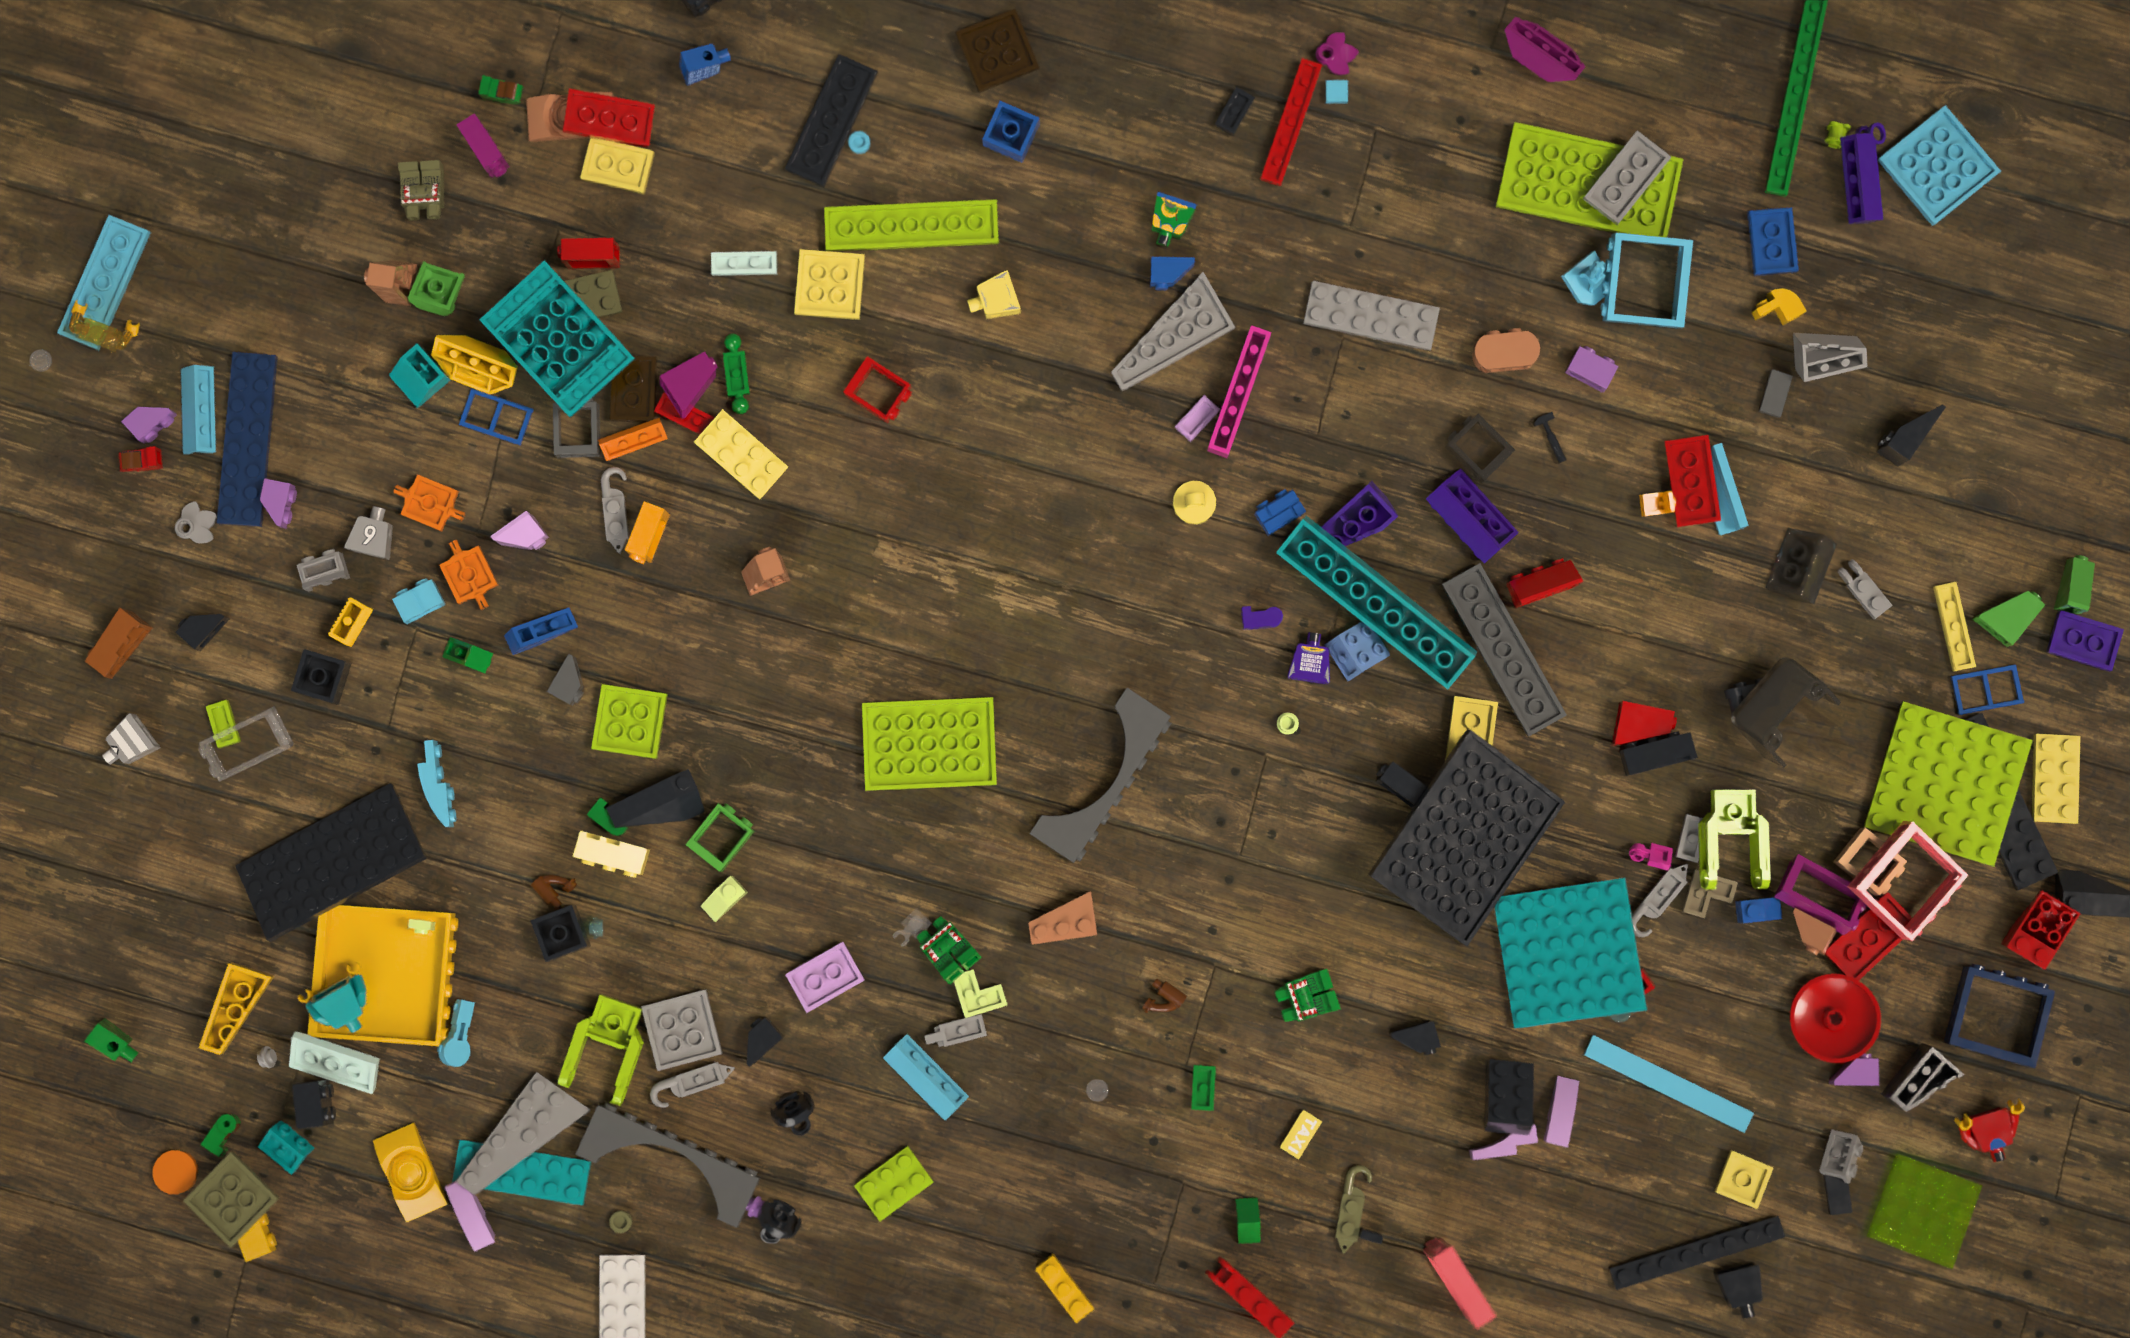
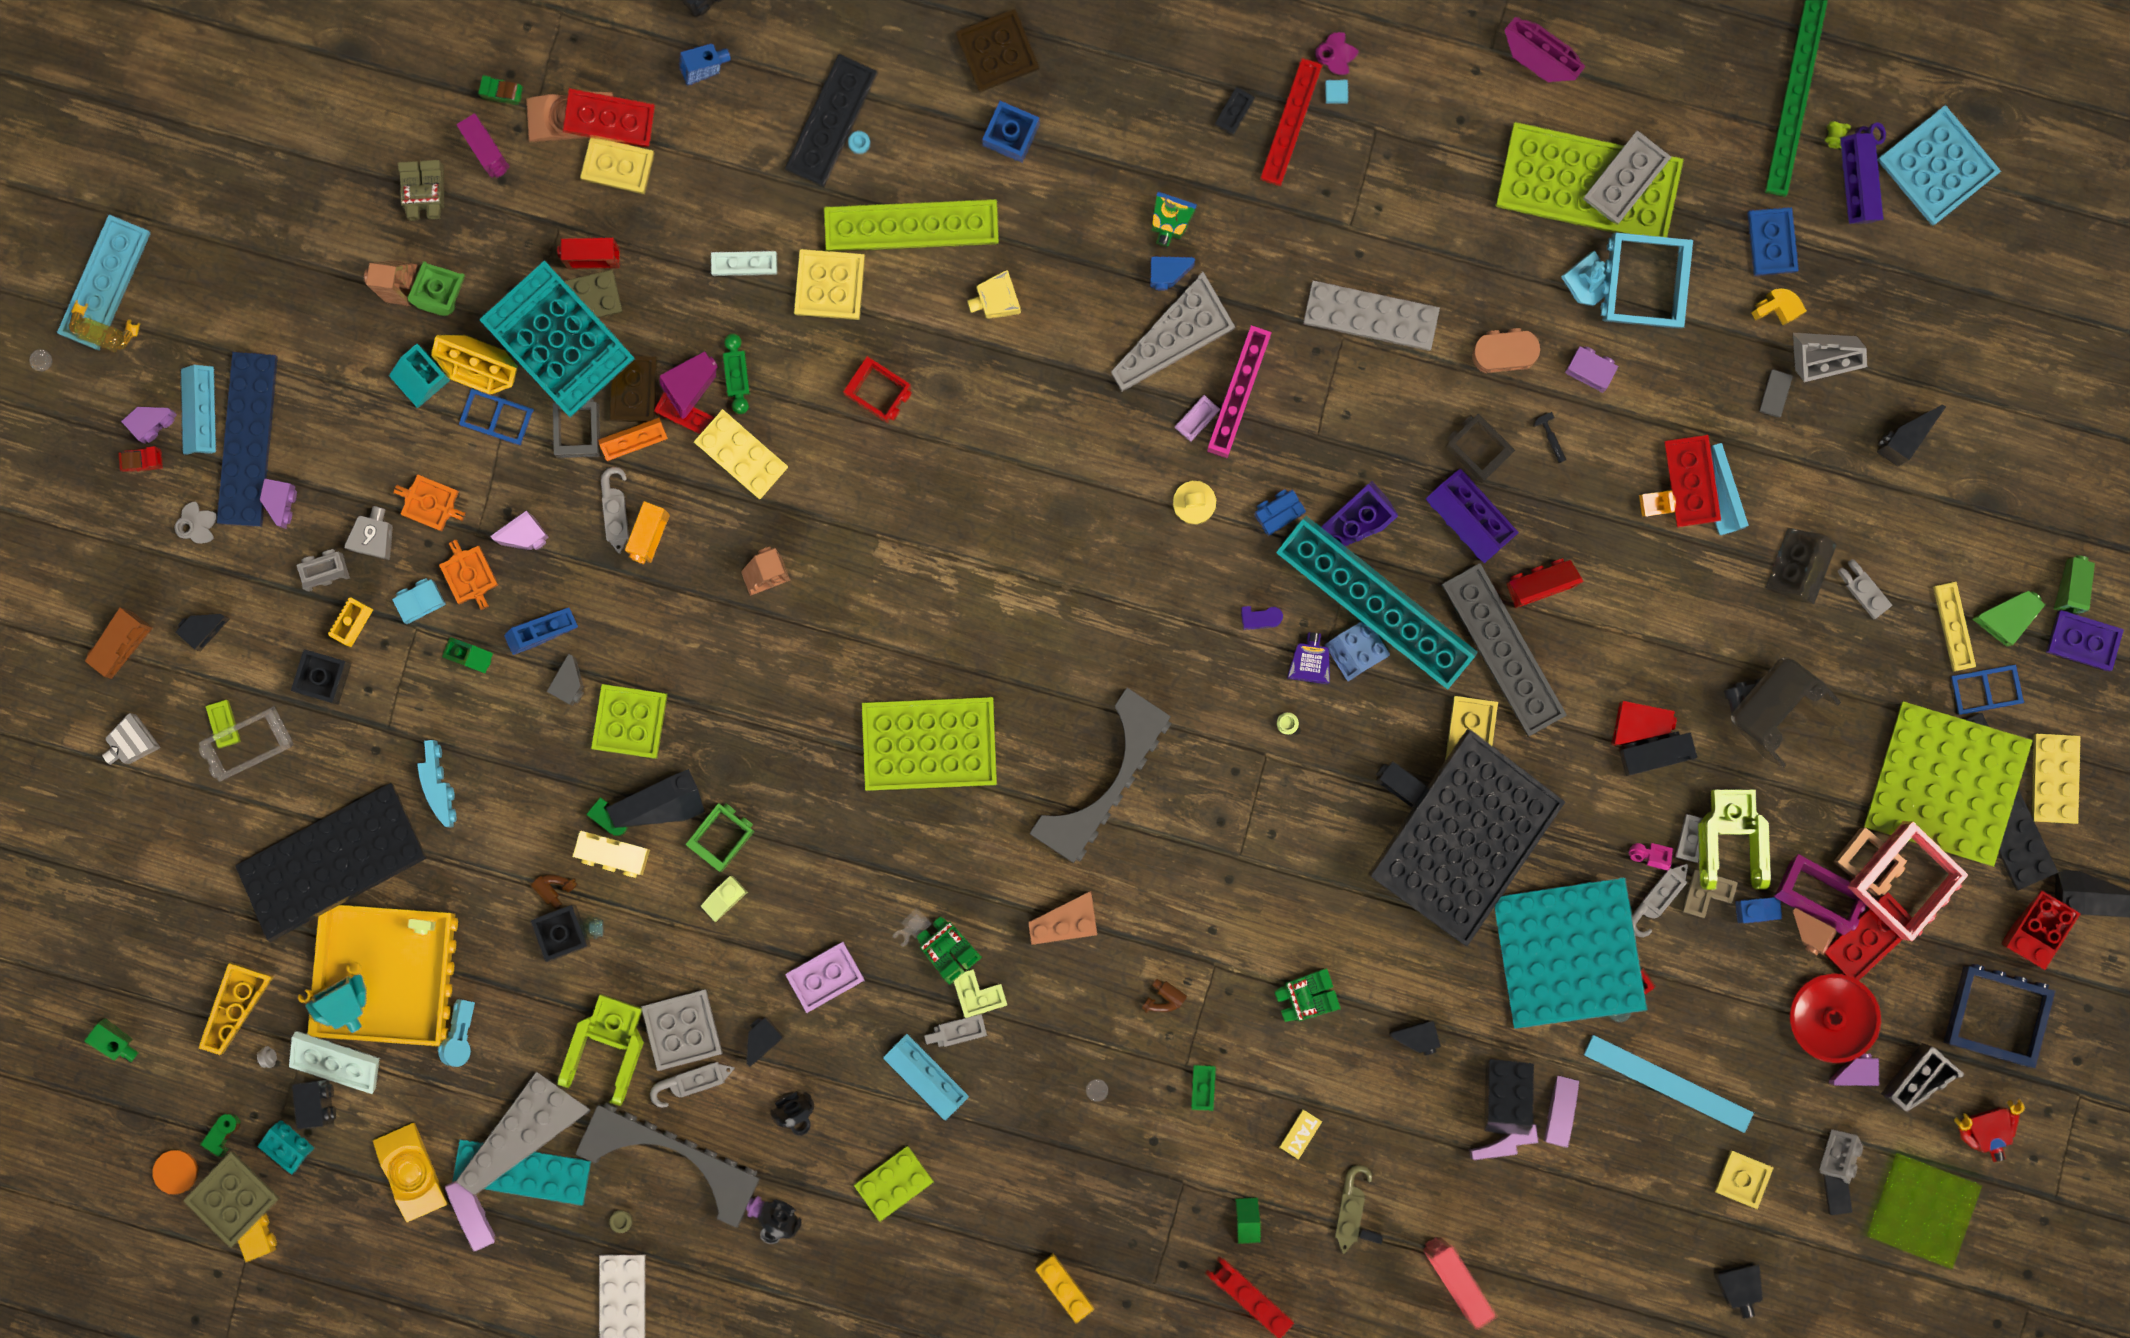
(1696, 1252): black plate -> none

